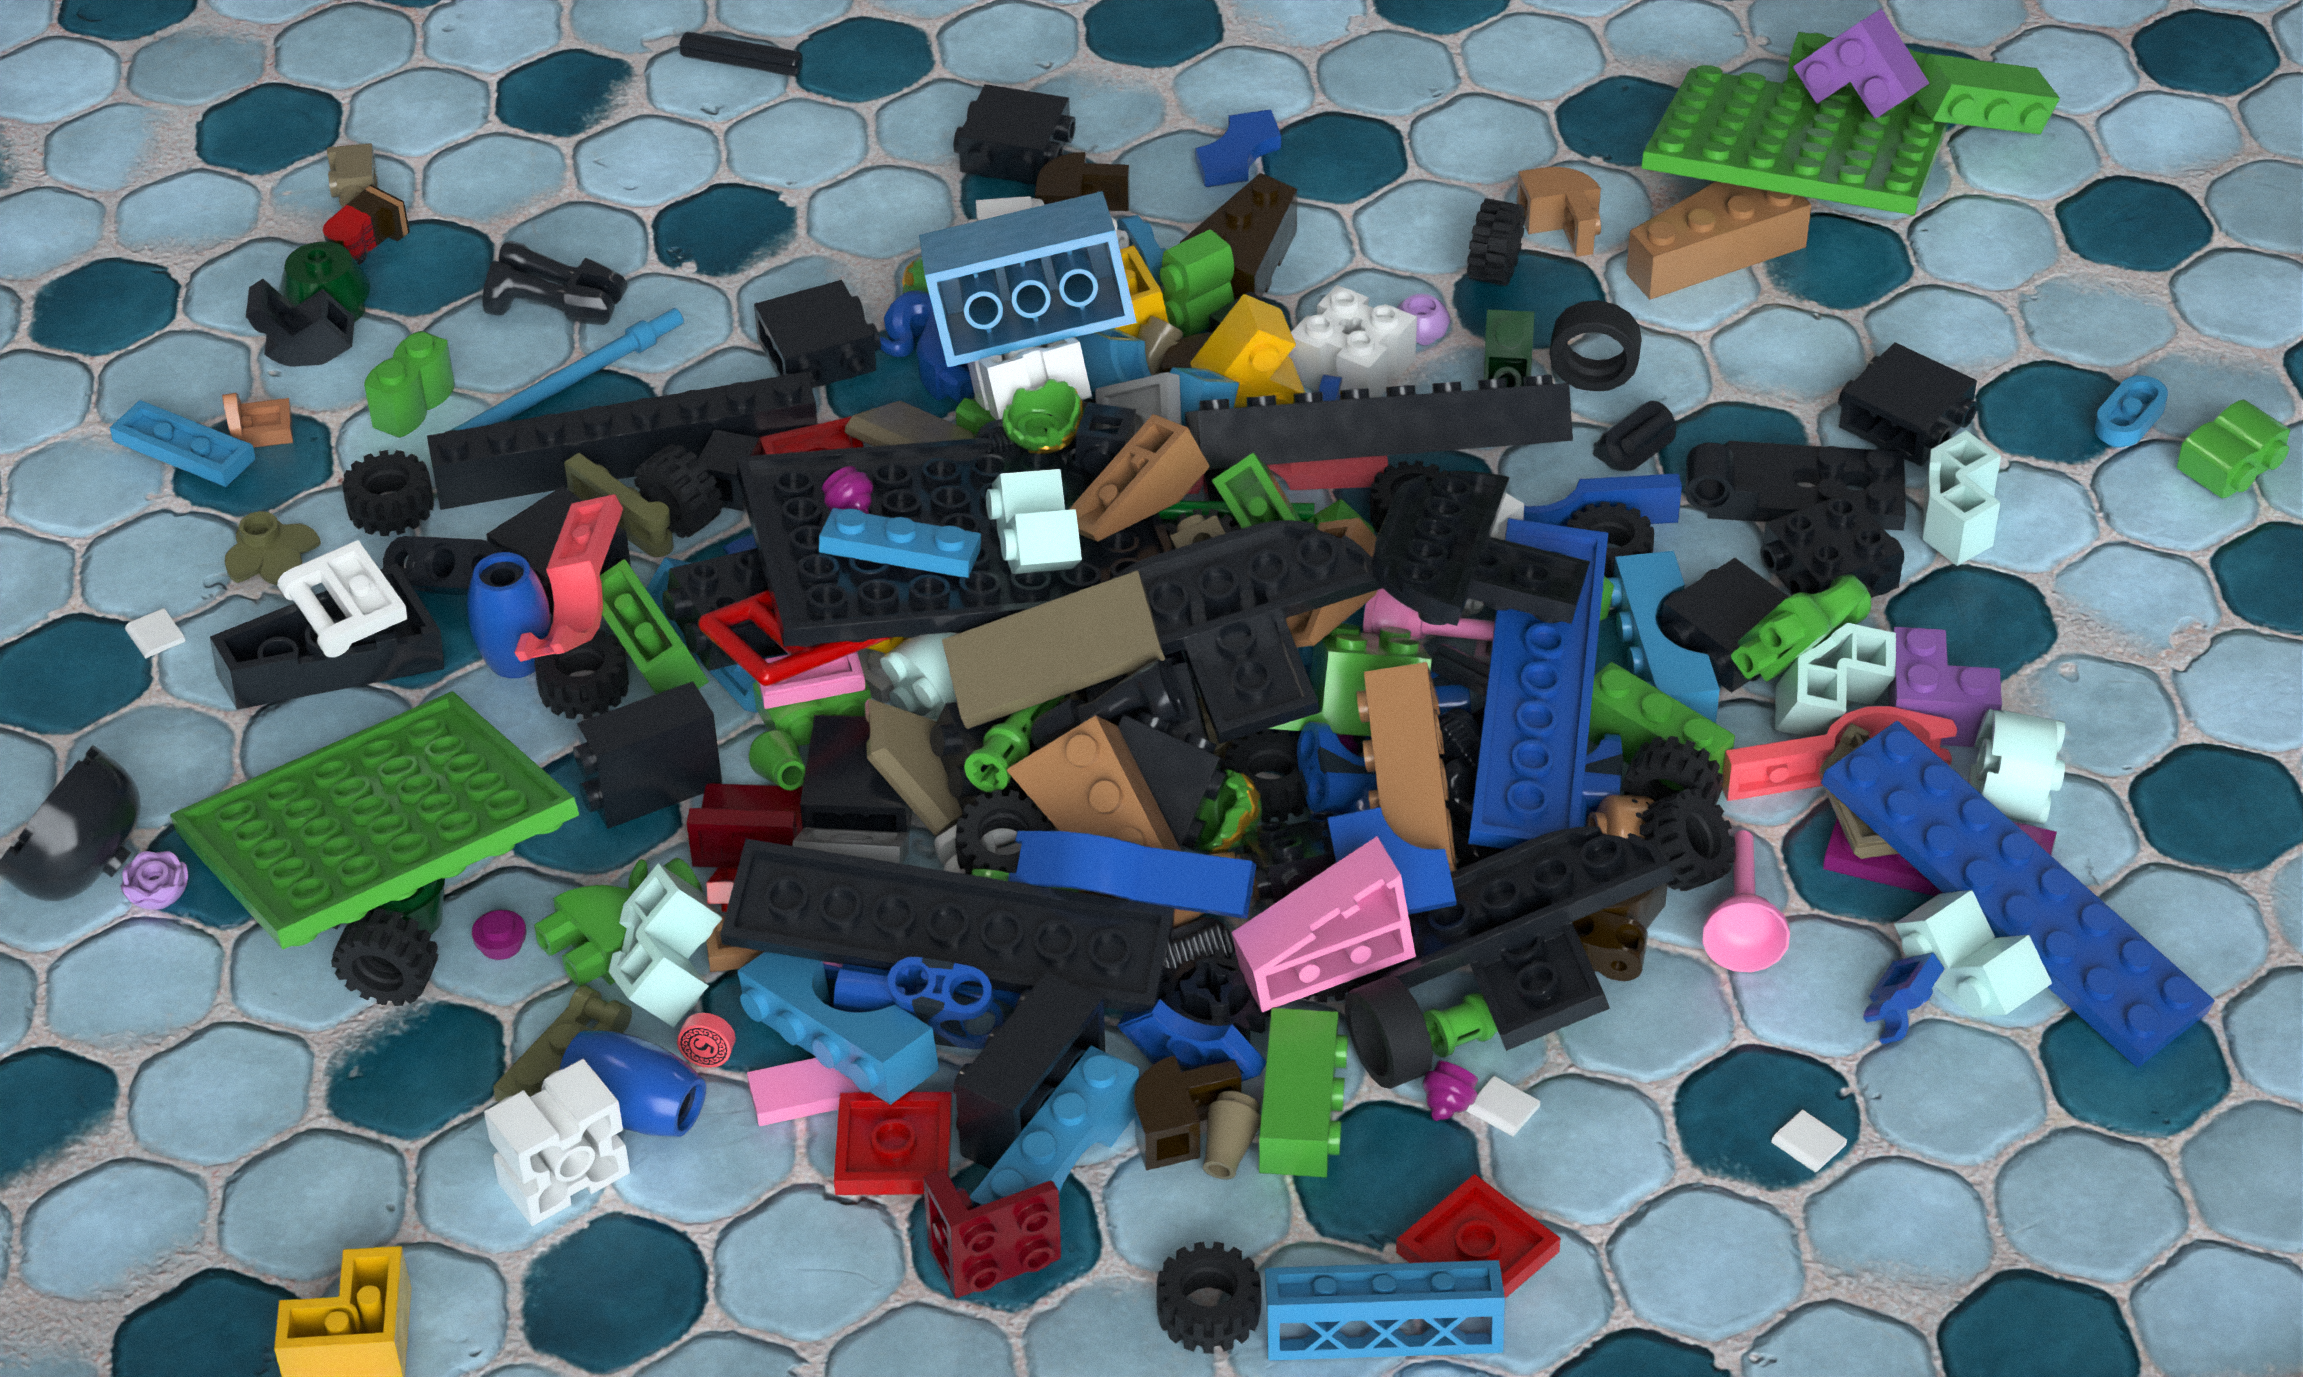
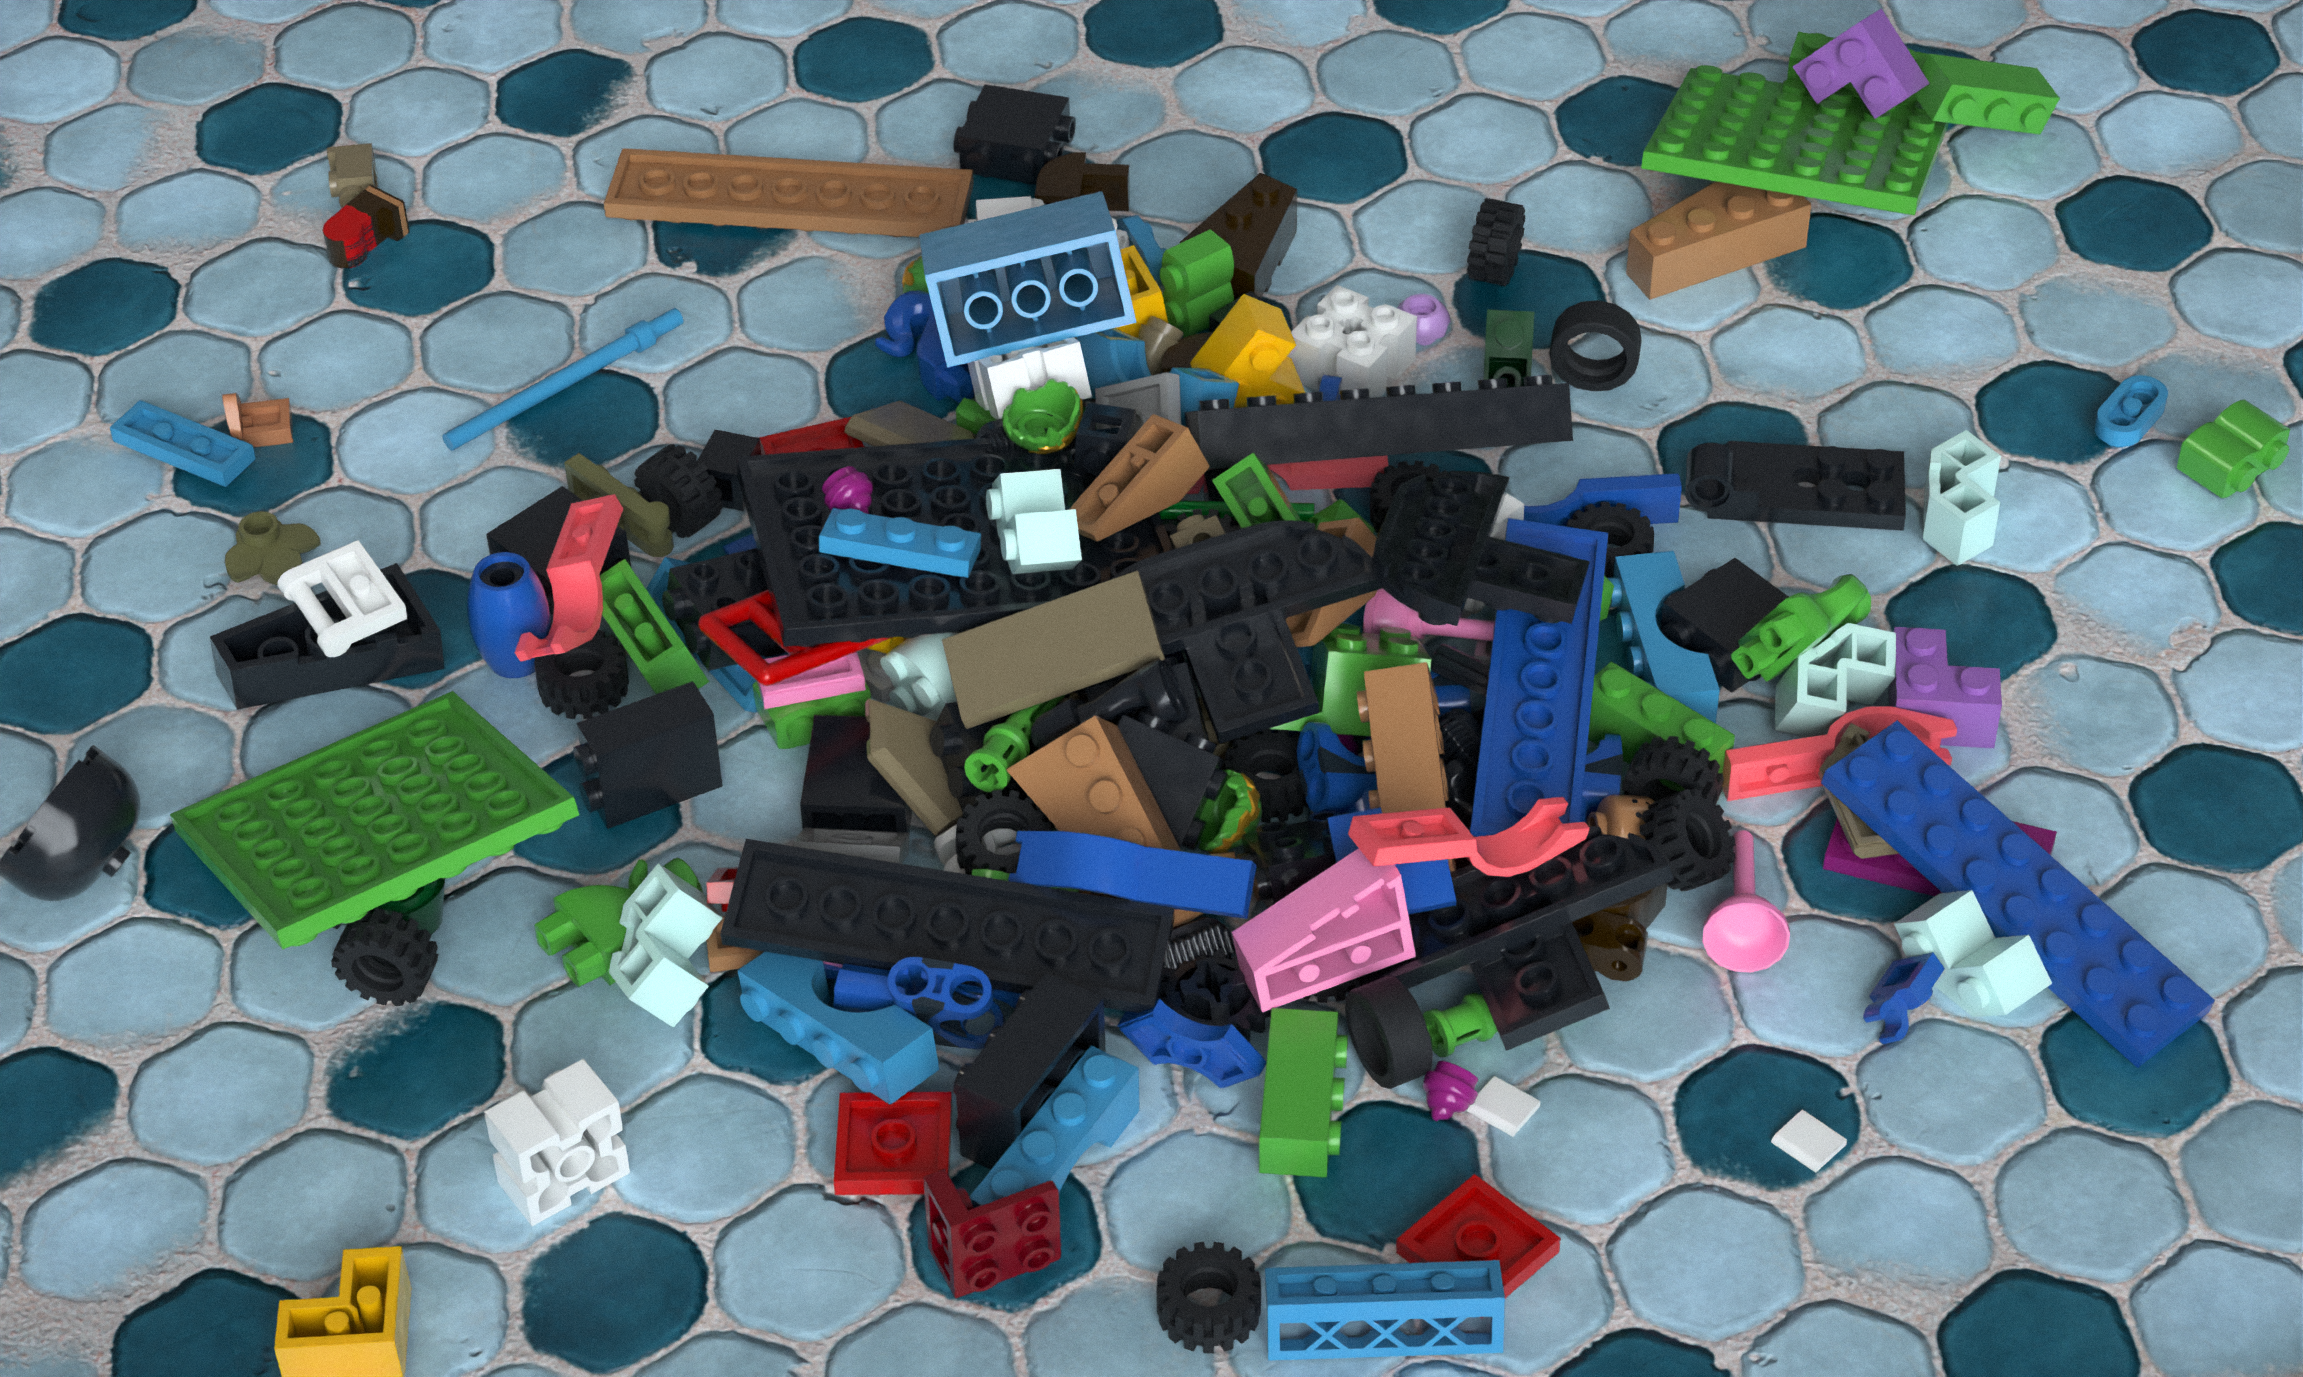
(154, 633): white piece -> none
(154, 880): lavender plate -> none
(299, 334): black brick -> none
(327, 268): dark green cone -> none
(382, 475): black tyre -> none
(409, 384): bright green brick -> none
(440, 563): black piece -> none
(499, 934): magenta plate -> none
(531, 452): black brick -> none
(548, 1050): olive plate -> none
(585, 291): black piece -> none
(653, 1086): blue piece -> none
(706, 1040): coral tile -> none
(740, 813): dark red bracket -> none
(741, 54): black axle -> none
(777, 759): bright green cone -> none
(787, 193): none -> medium nougat plate
(796, 1090): bright pink tile -> none
(817, 334): black brick -> none
(1173, 1104): dark brown brick -> none
(1230, 1130): dark tan cone -> none
(1245, 141): blue tile -> none
(1442, 835): none -> coral piece
(1561, 200): medium nougat brick -> none
(1636, 437): black piece -> none
(1831, 541): black brick -> none
(1907, 403): black brick -> none
(2018, 763): light aqua brick -> none

